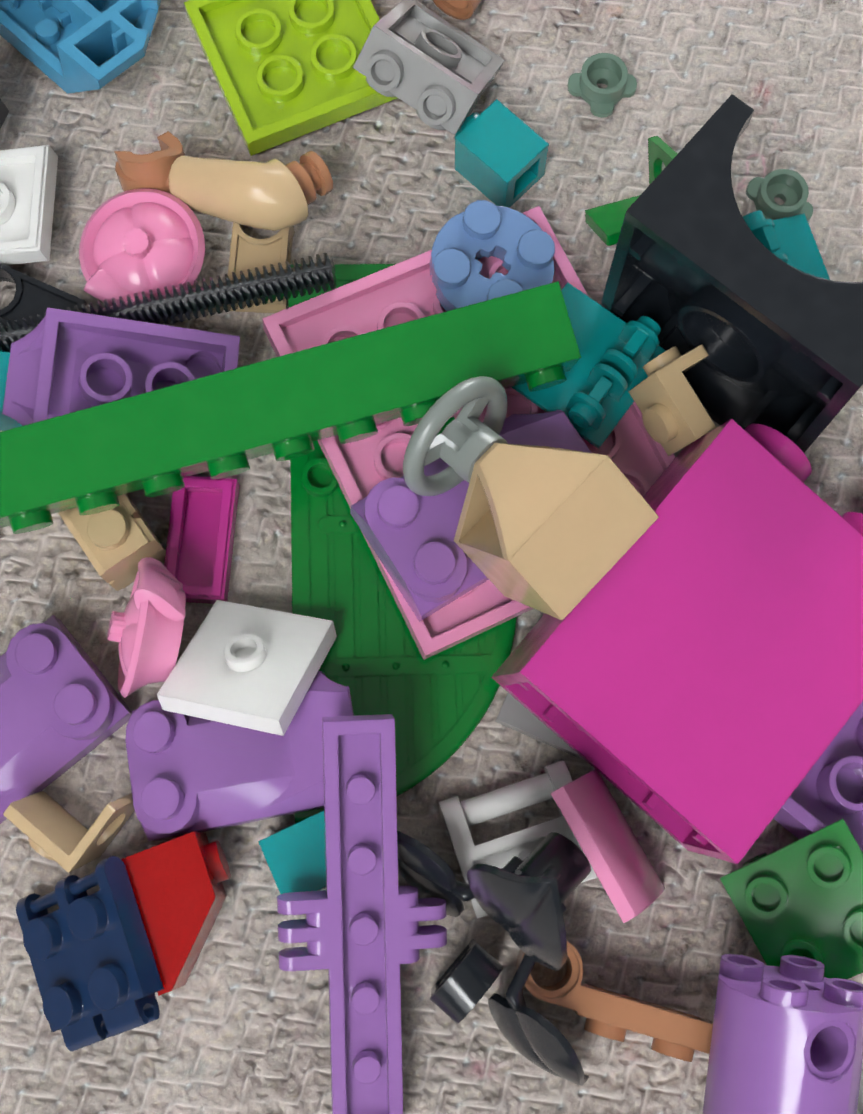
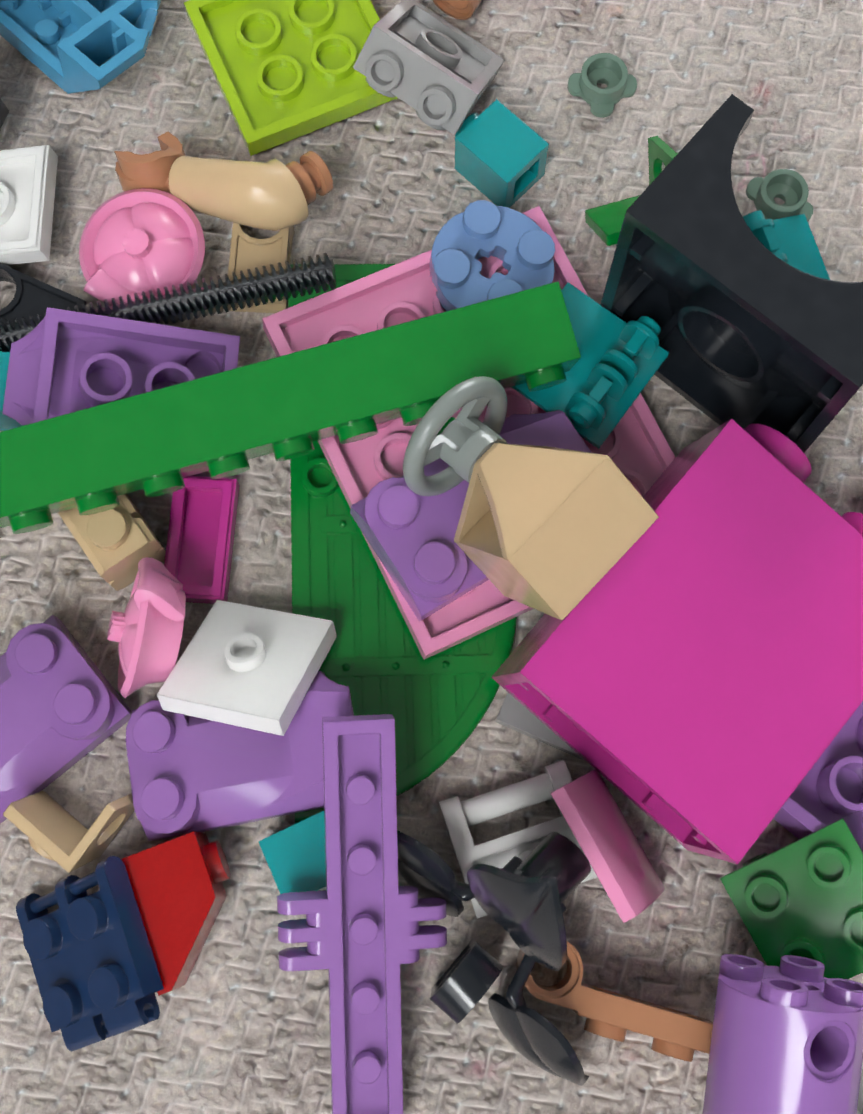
(669, 403): tan bracket -> none

